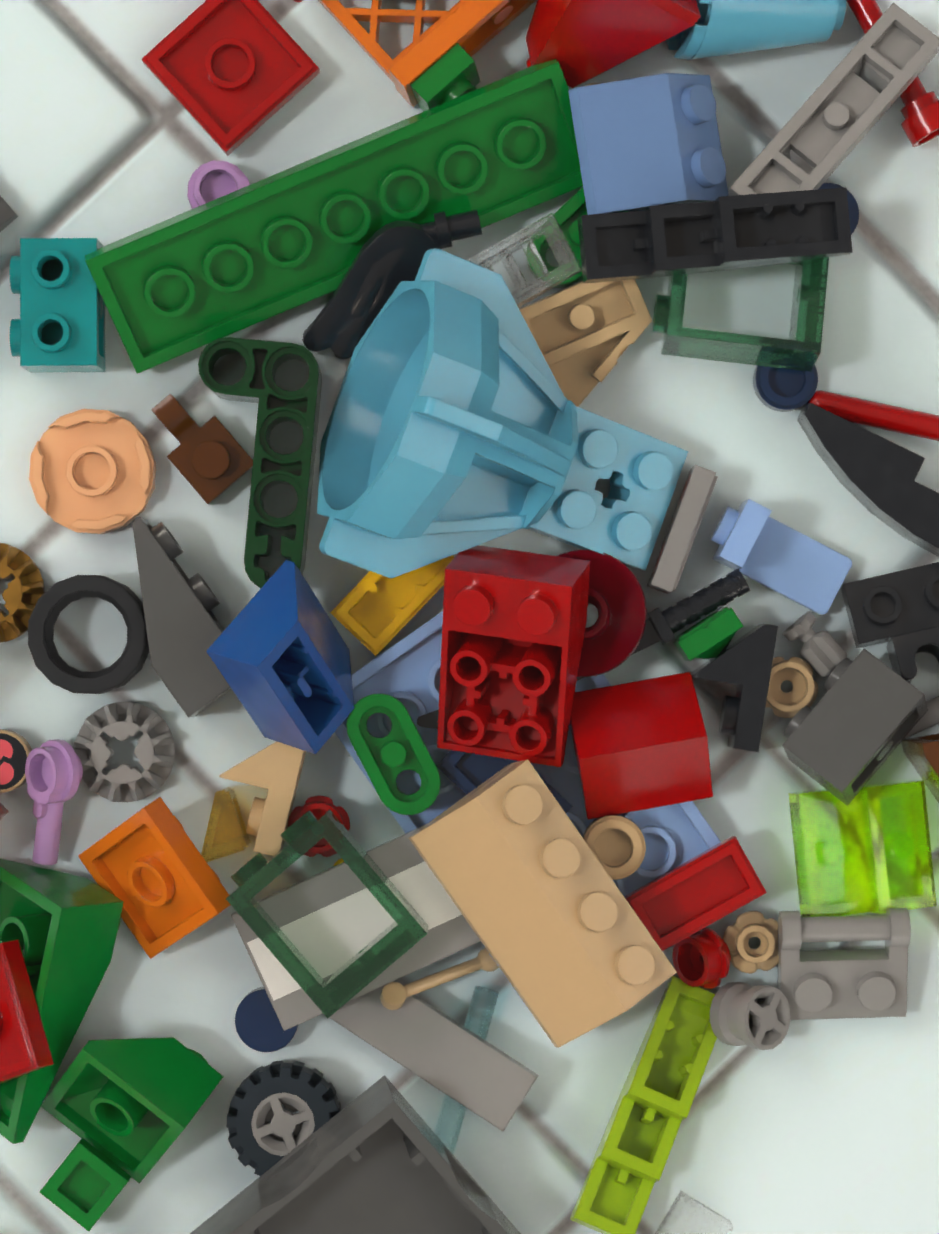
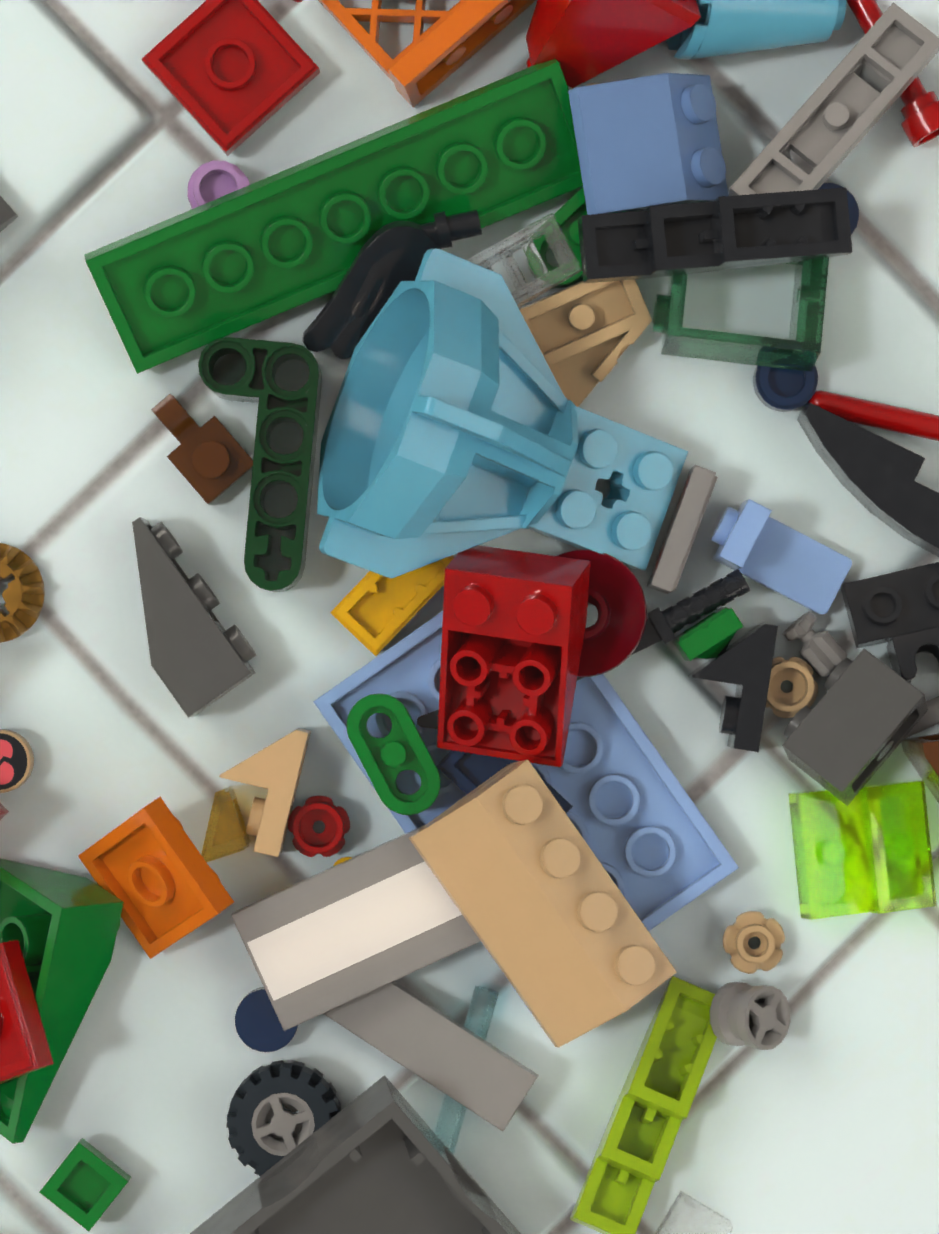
(42, 634): black tyre -> none
(52, 778): lavender plate -> none
(59, 307): teal brick -> none
(92, 471): light nougat tile -> none
(132, 1097): green slope -> none
(154, 751): light grey gear -> none
(287, 663): blue slope -> none
(368, 962): clear green window -> none
(394, 994): tan hinge -> none
(446, 79): green plate -> none
(616, 845): tan tile -> none
(640, 745): red slope -> none
(696, 893): red tile -> none
(702, 959): red plate -> none
(844, 981): light grey plate -> none

